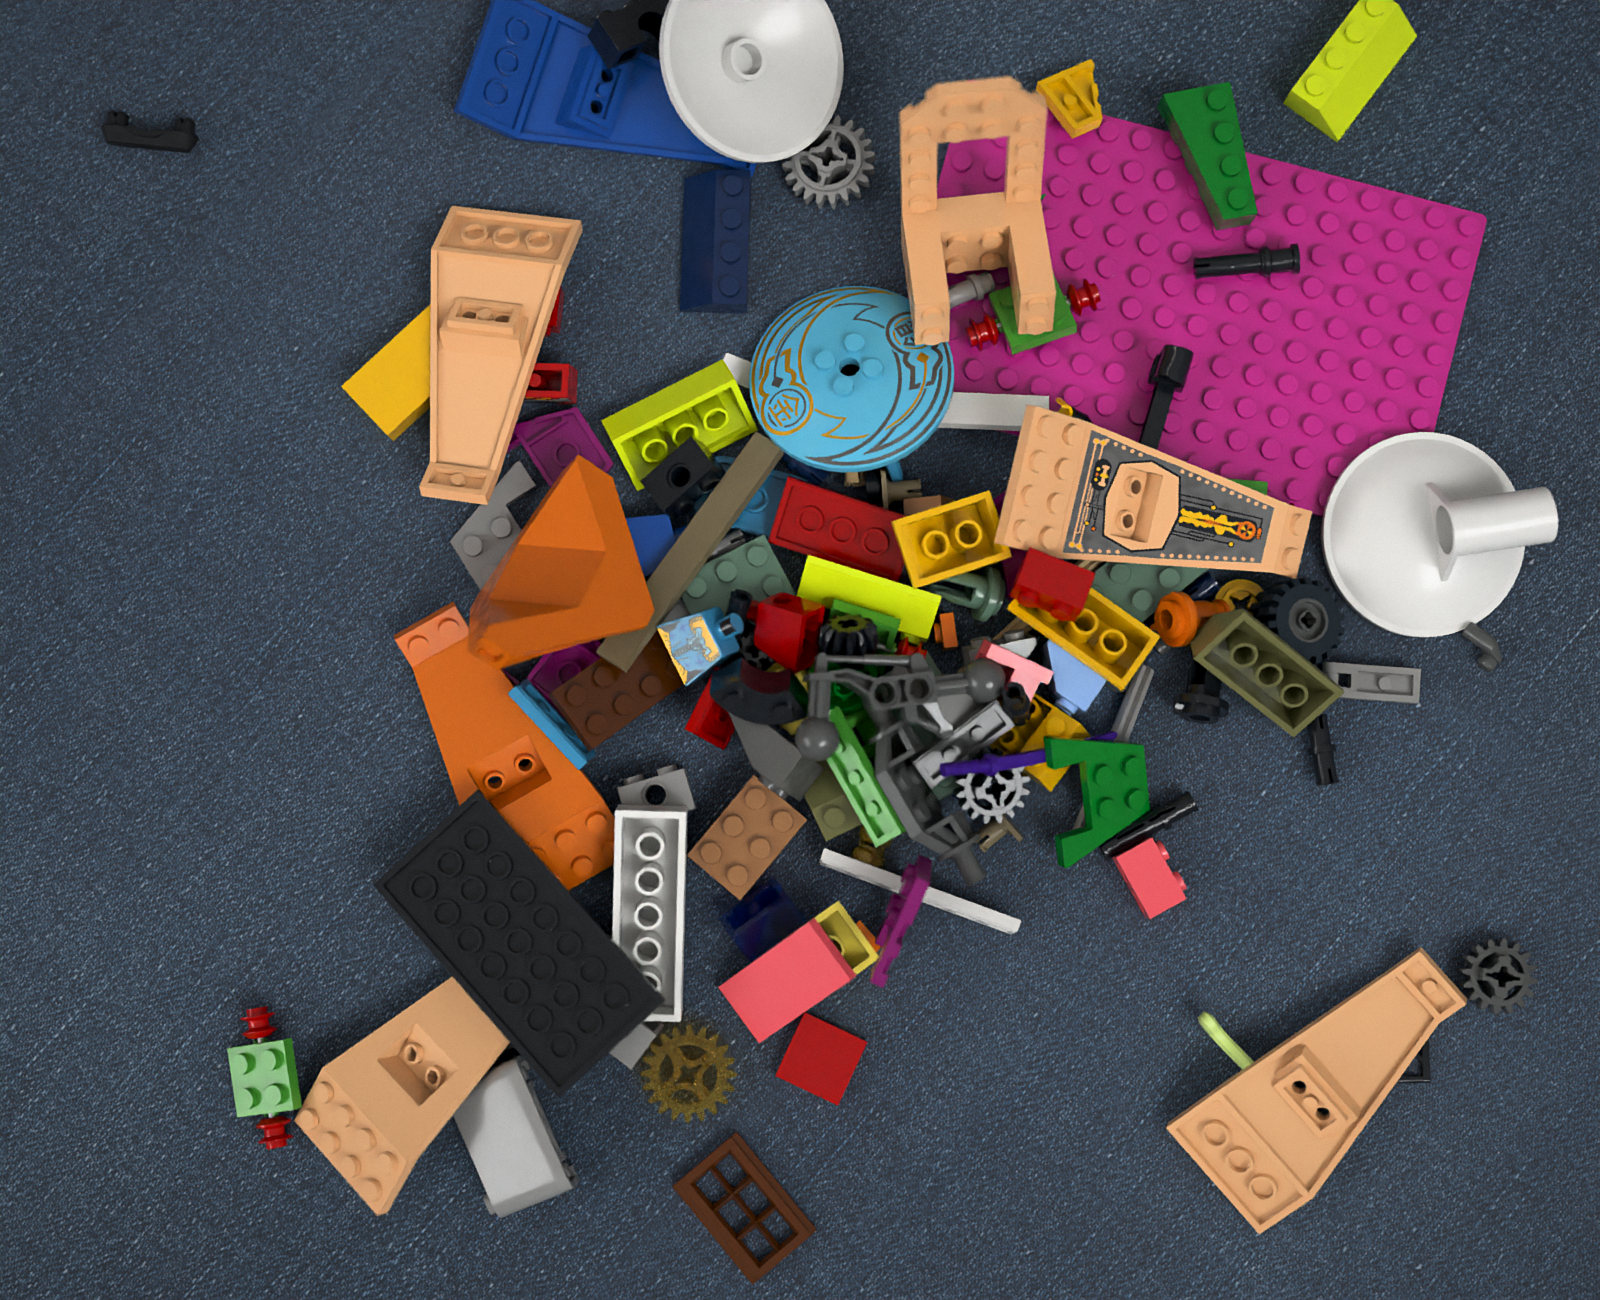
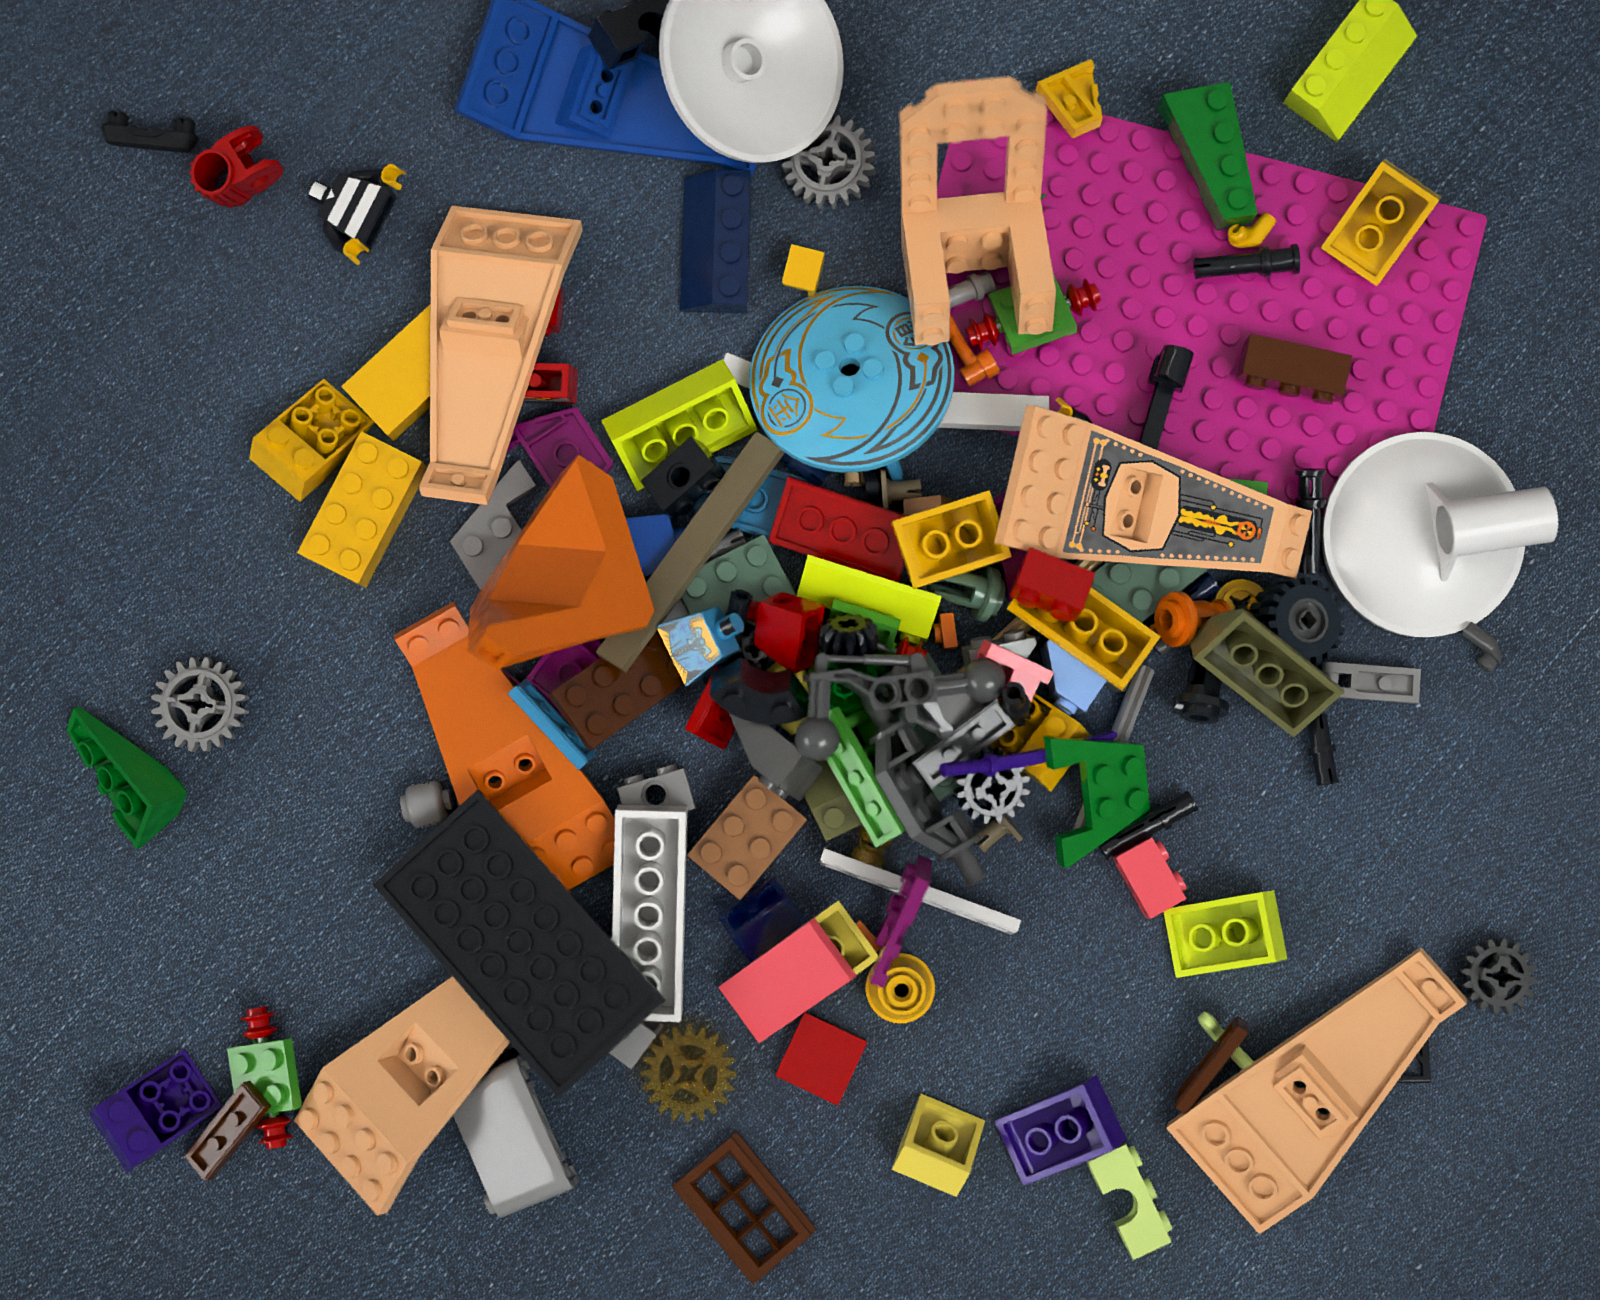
(136, 783): none -> green wedge
(155, 1110): none -> dark purple slope
(199, 717): none -> light grey gear
(227, 1130): none -> reddish brown tile
(244, 175): none -> red piece
(309, 439): none -> yellow slope
(356, 208): none -> torso
(363, 509): none -> yellow brick
(426, 804): none -> light grey head
(803, 269): none -> yellow panel
(920, 995): none -> yellow piece
(939, 1145): none -> light yellow slope
(976, 366): none -> orange brick
(1061, 1130): none -> dark purple slope
(1143, 1227): none -> yellowish green arch
(1211, 1064): none -> reddish brown tile
(1225, 934): none -> neon yellow slope
(1251, 236): none -> yellow arm
(1294, 369): none -> reddish brown brick
(1315, 501): none -> black pin
(1381, 222): none -> yellow slope

